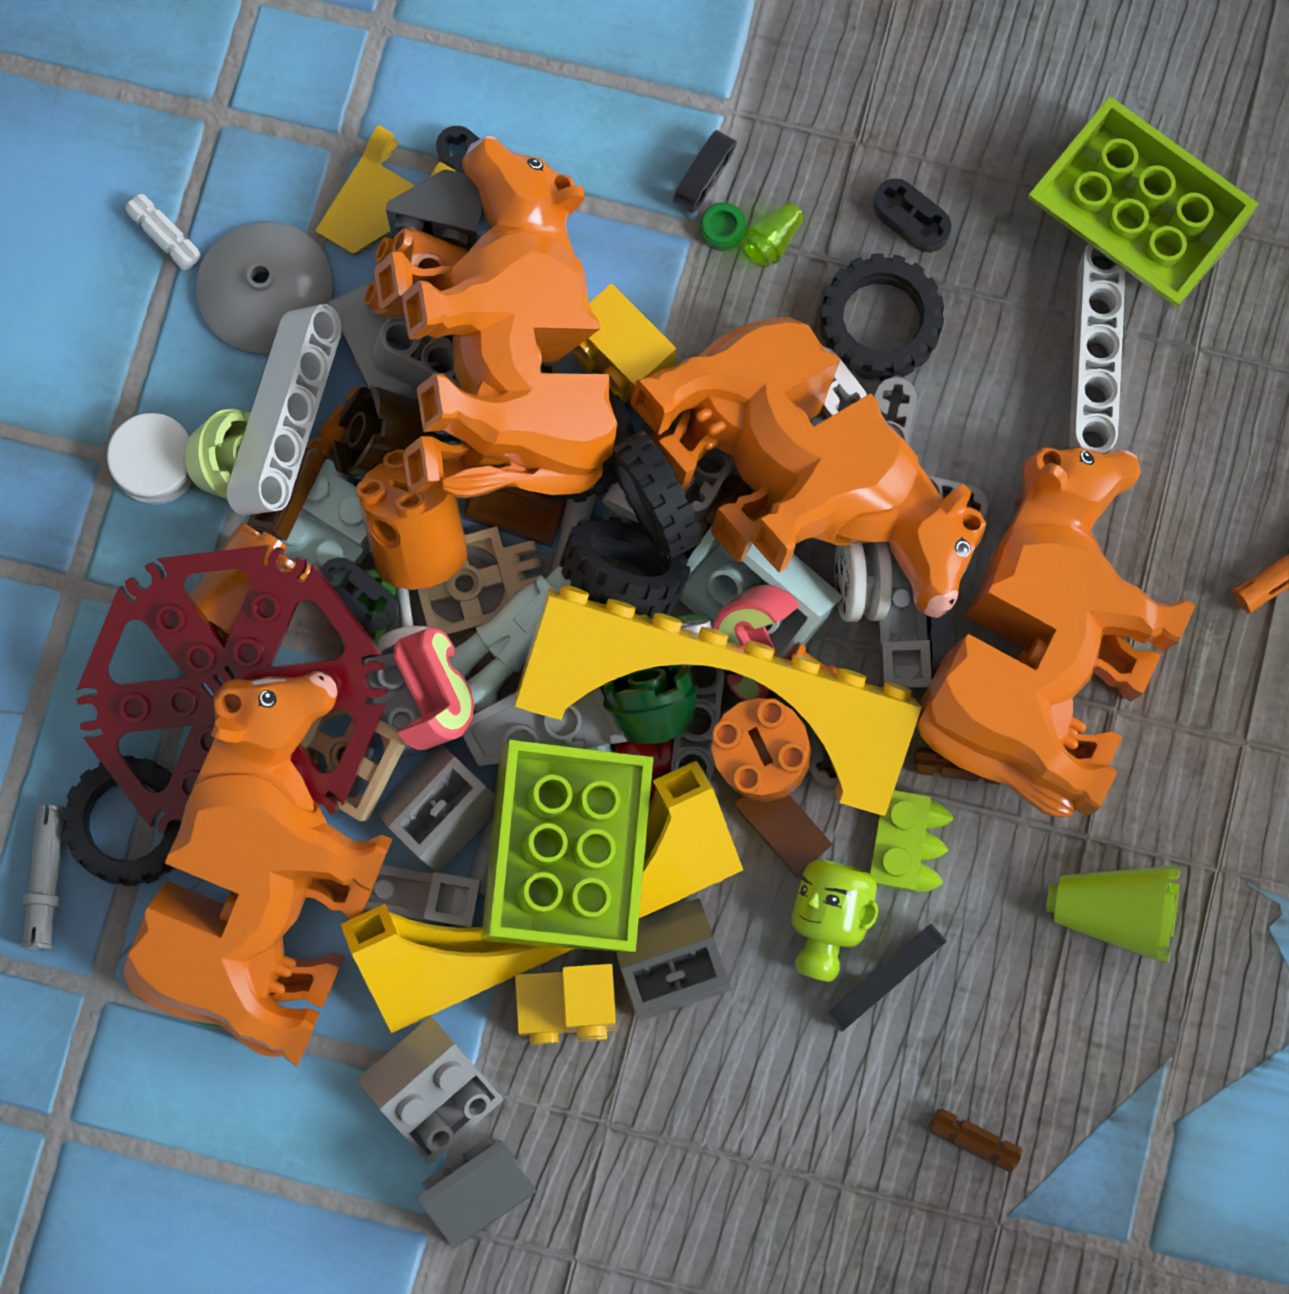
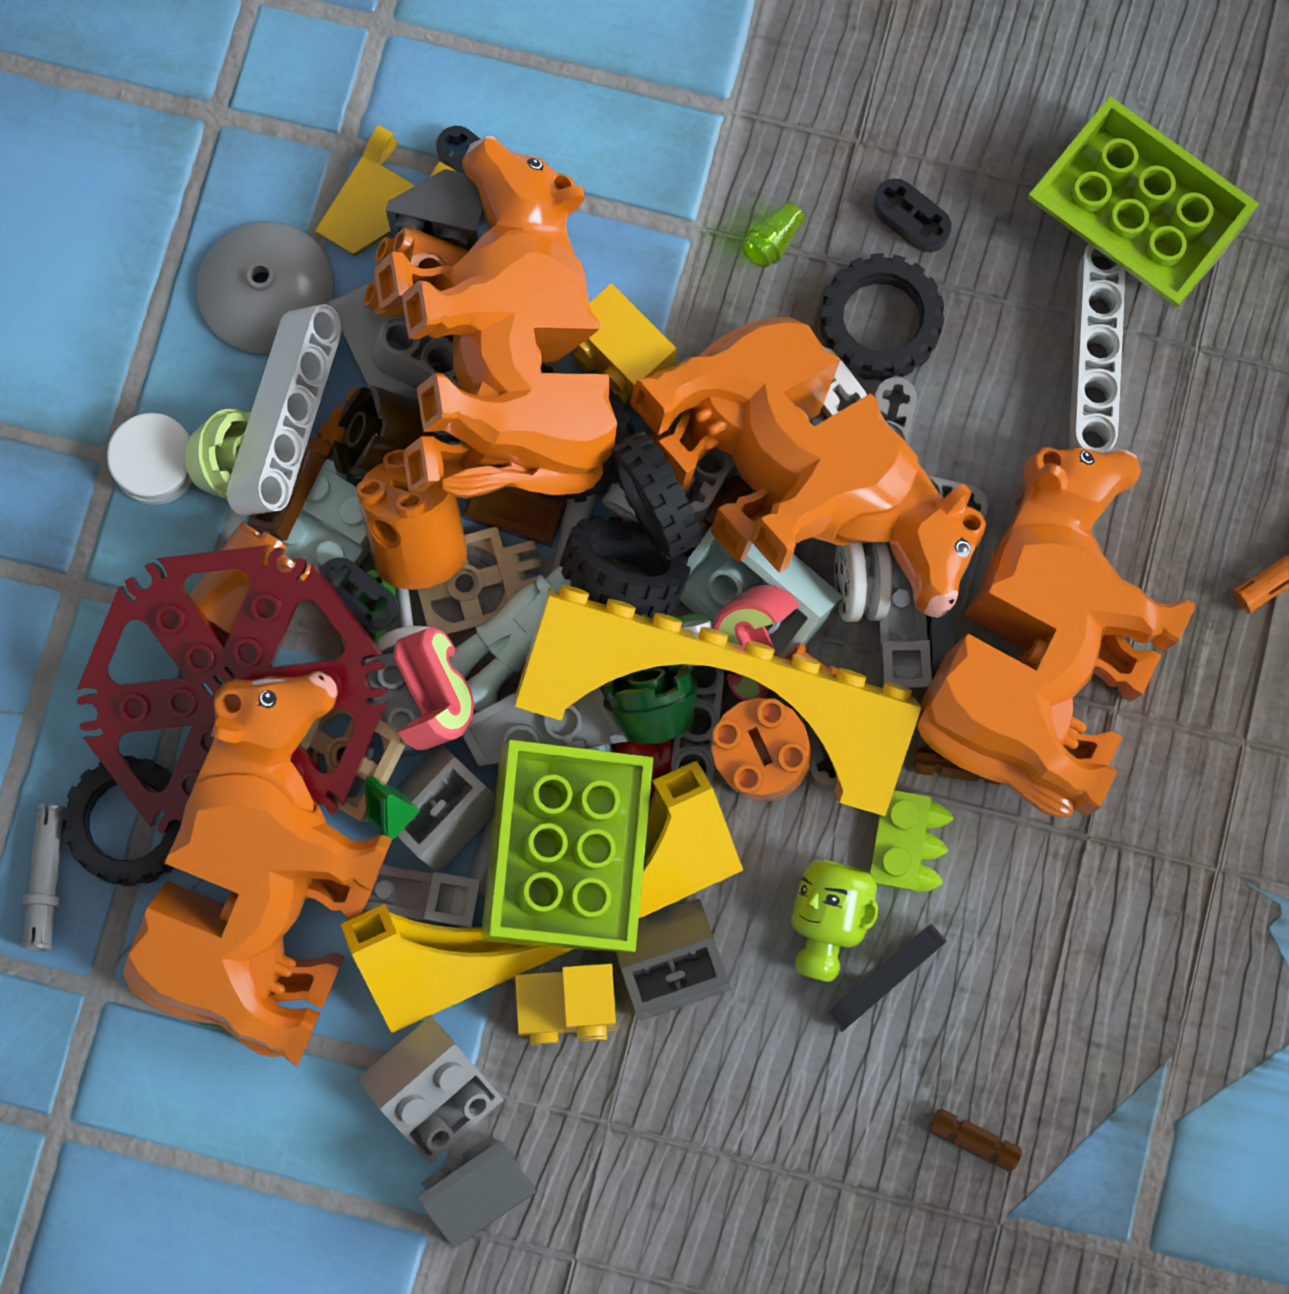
(163, 232): white axle -> none
(387, 807): none -> green slope
(704, 171): black beam -> none
(722, 226): green tile -> none
(785, 830): reddish brown tile -> none
(1120, 907): lime cone -> none

